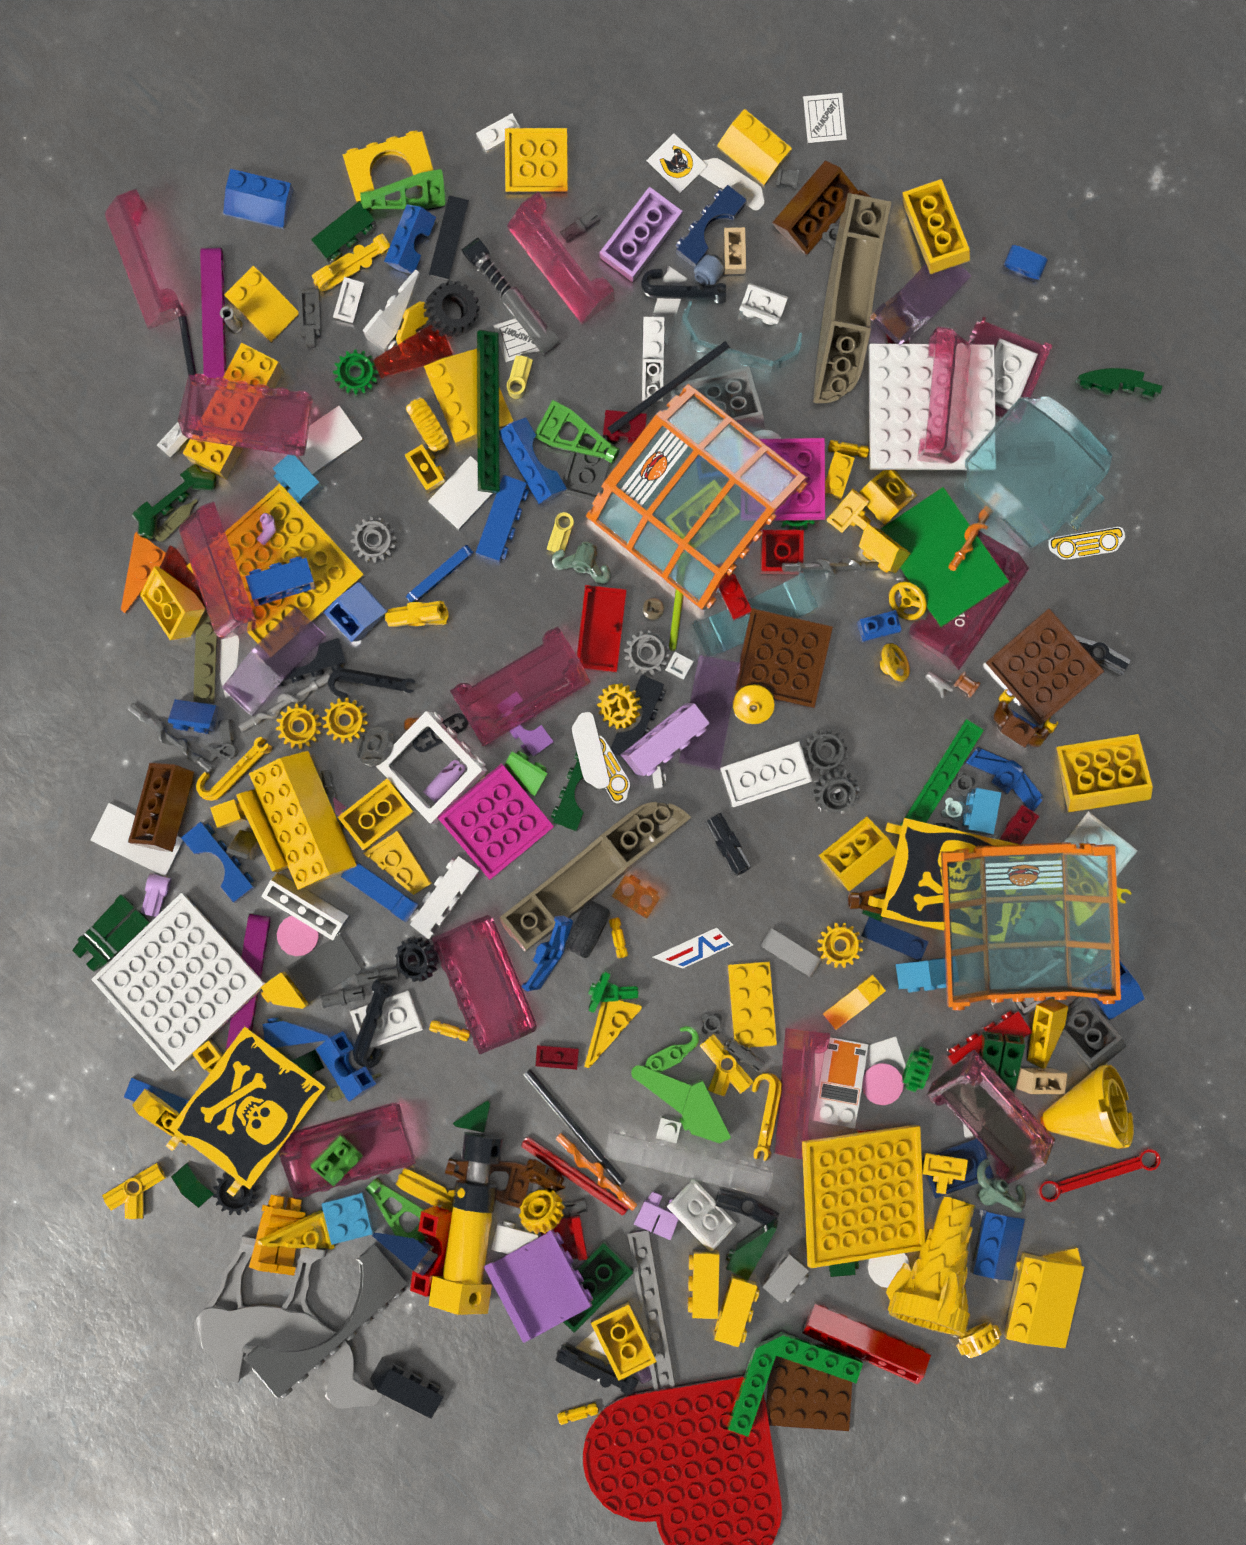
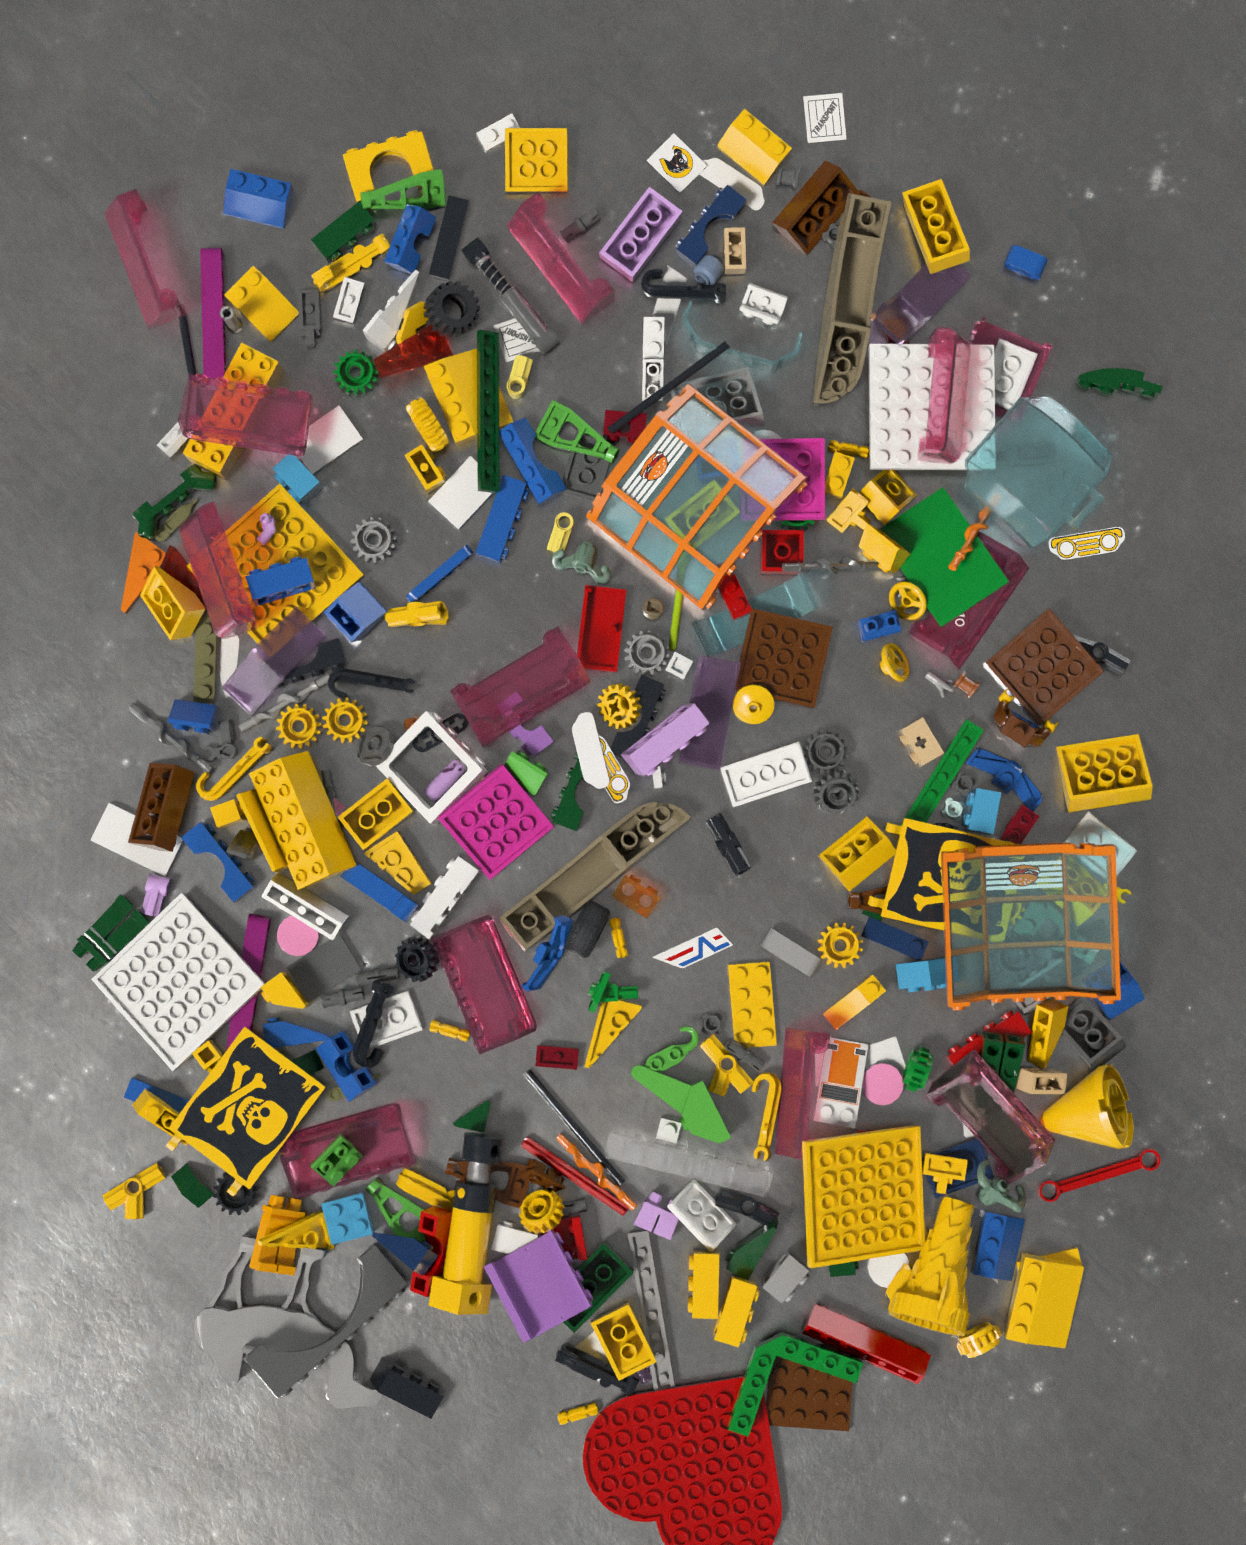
(922, 731): none -> tan brick

